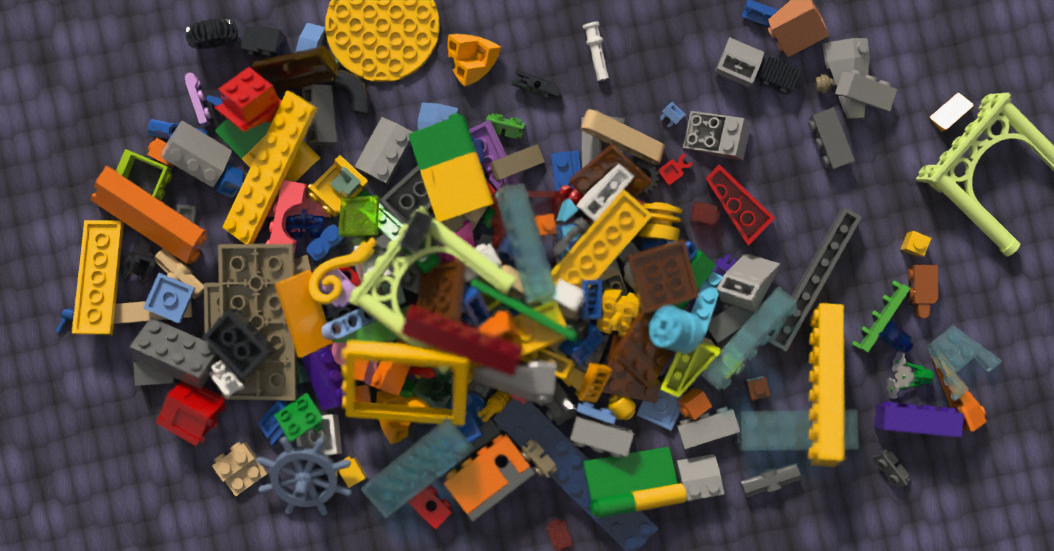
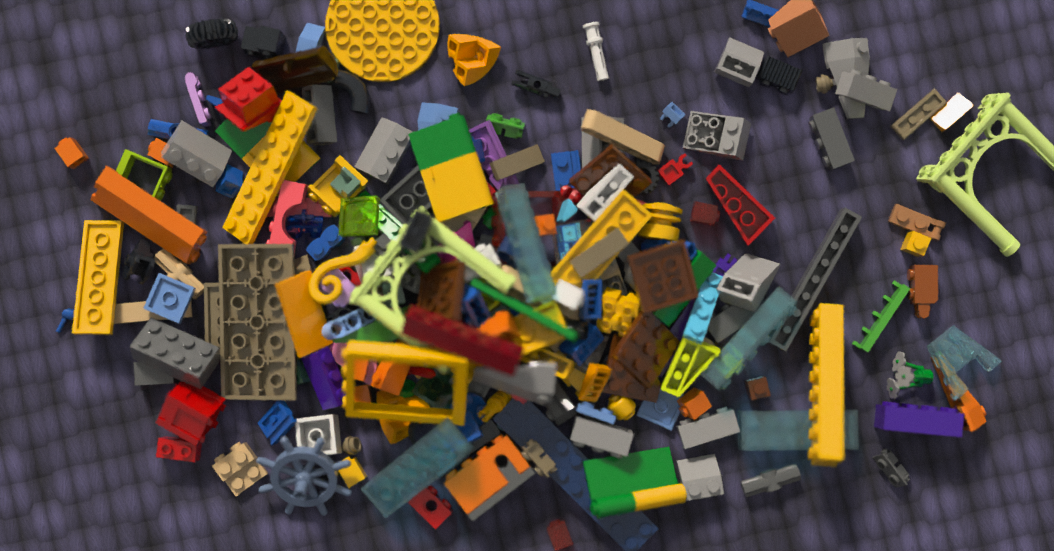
(71, 152): none -> orange brick
(178, 449): none -> red brick
(225, 379): white hips -> none
(239, 343): black brick -> none
(299, 418): green hinge -> none
(351, 445): none -> dark tan plate
(580, 225): dark grey hinge -> none
(599, 252): none -> dark tan tile
(676, 329): medium azure wheel -> none
(896, 337): clear blue hips -> none
(916, 222): none -> medium nougat plate
(918, 114): none -> dark tan tile

